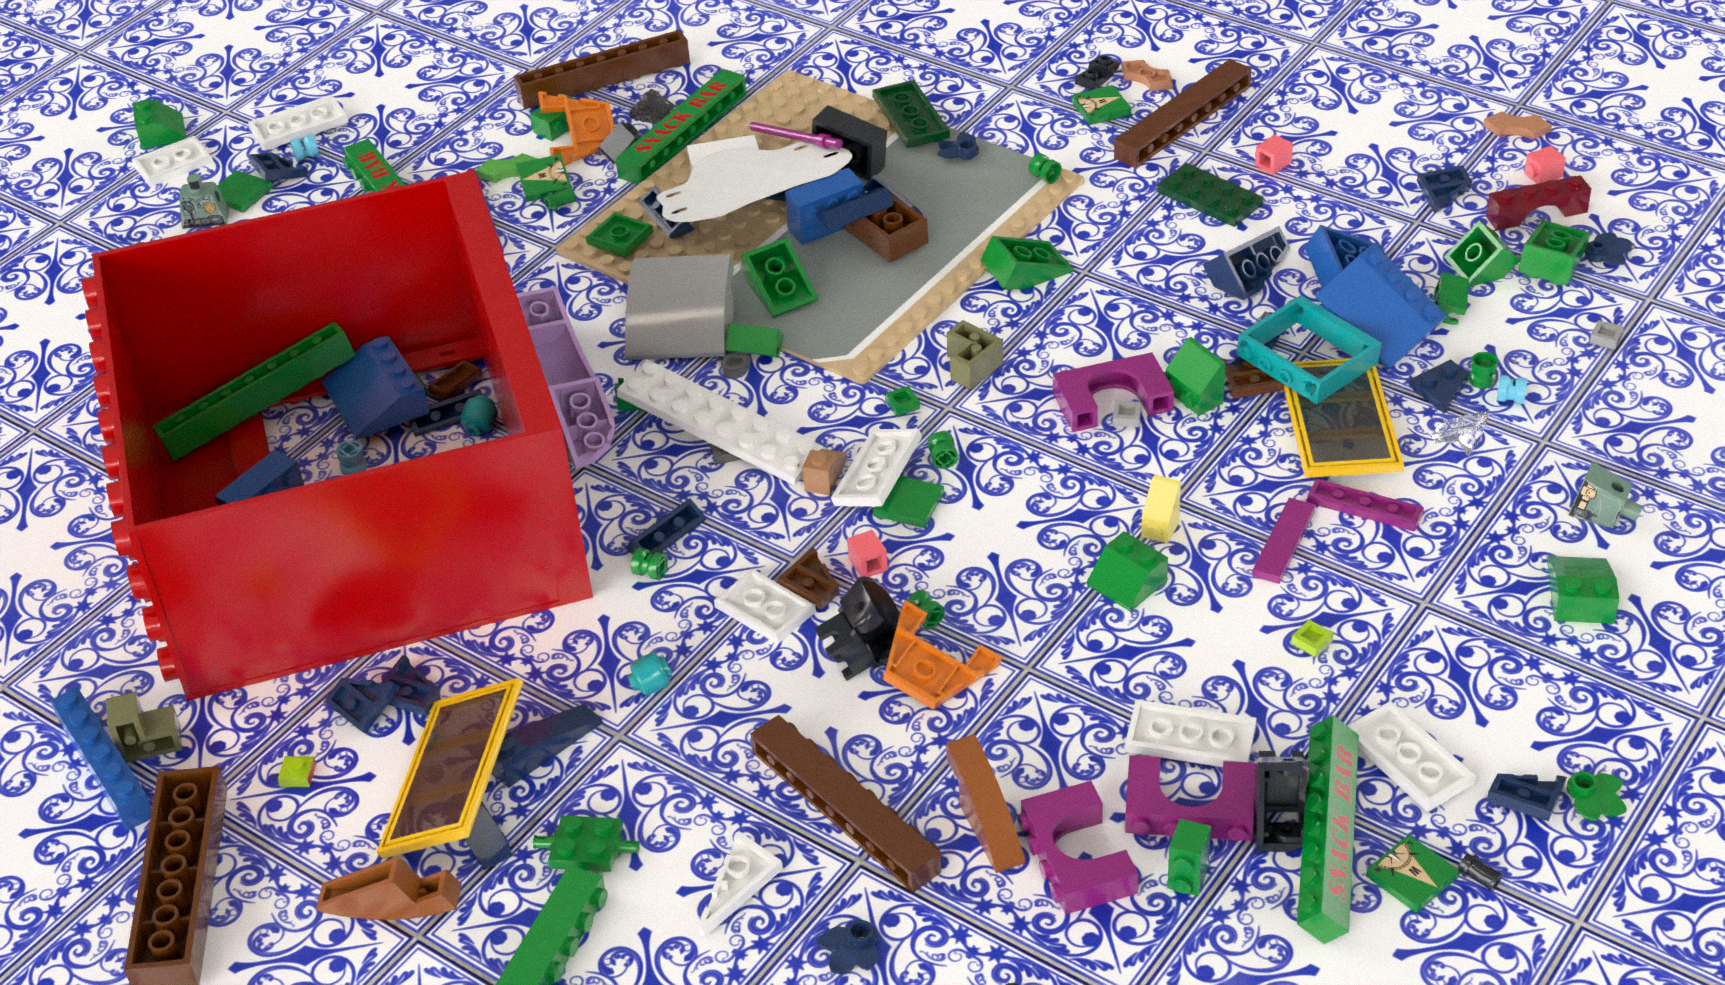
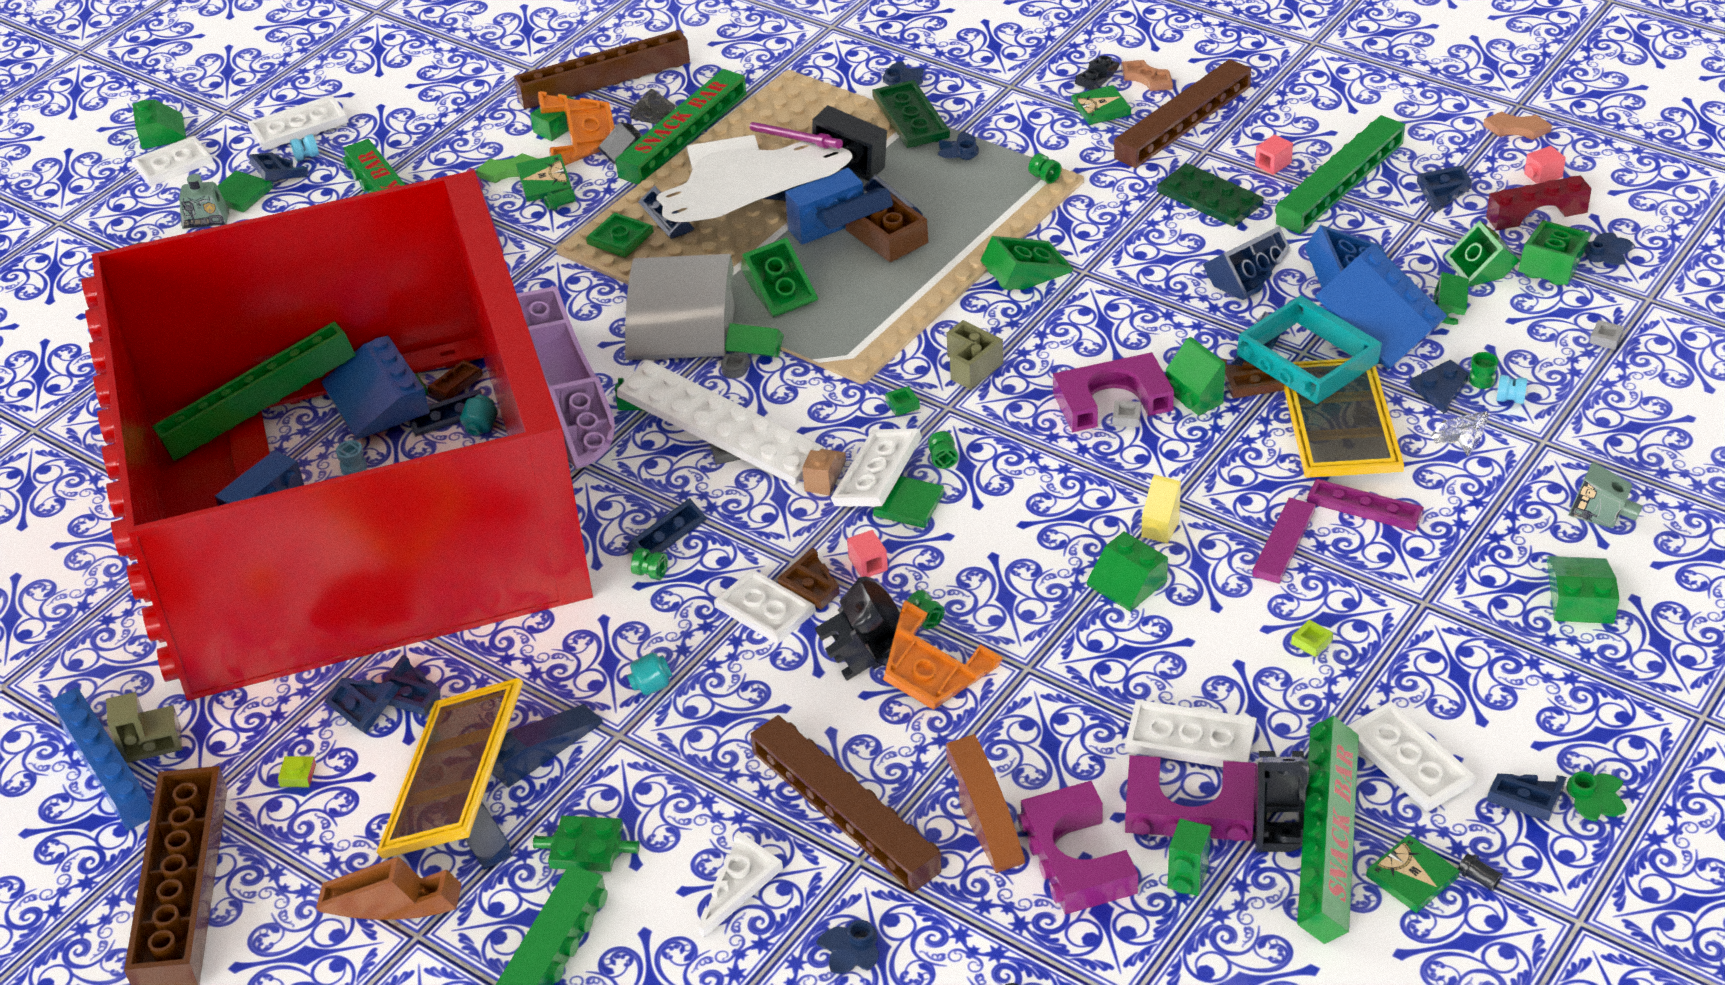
(899, 73): none -> dark blue plate
(1339, 174): none -> green brick

